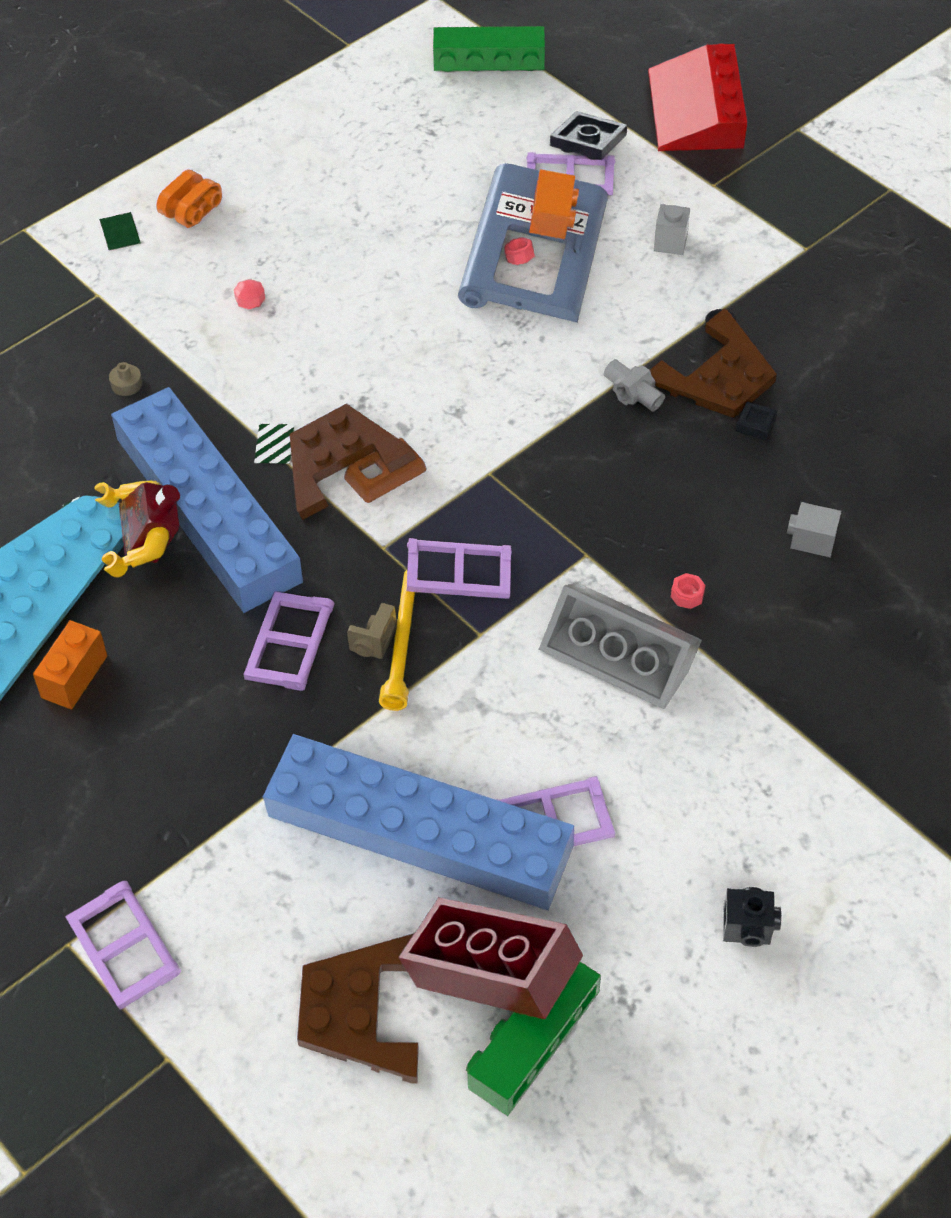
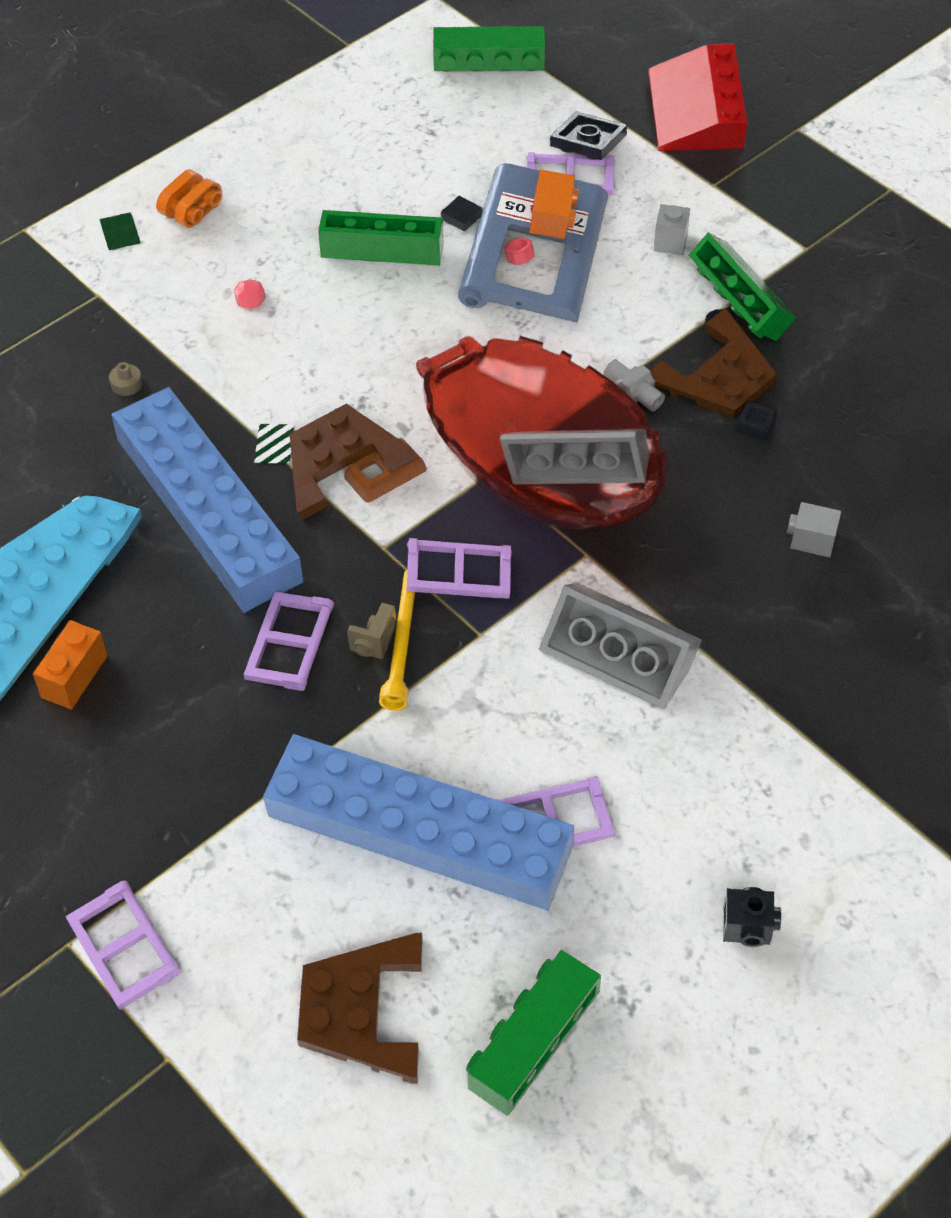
(147, 522): torso -> none
(382, 239): none -> green brick
(461, 213): none -> black tile
(492, 957): dark red brick -> none
(525, 390): none -> clear red windscreen
(576, 456): none -> light grey slope
(688, 591): coral tile -> none
(742, 287): none -> green brick

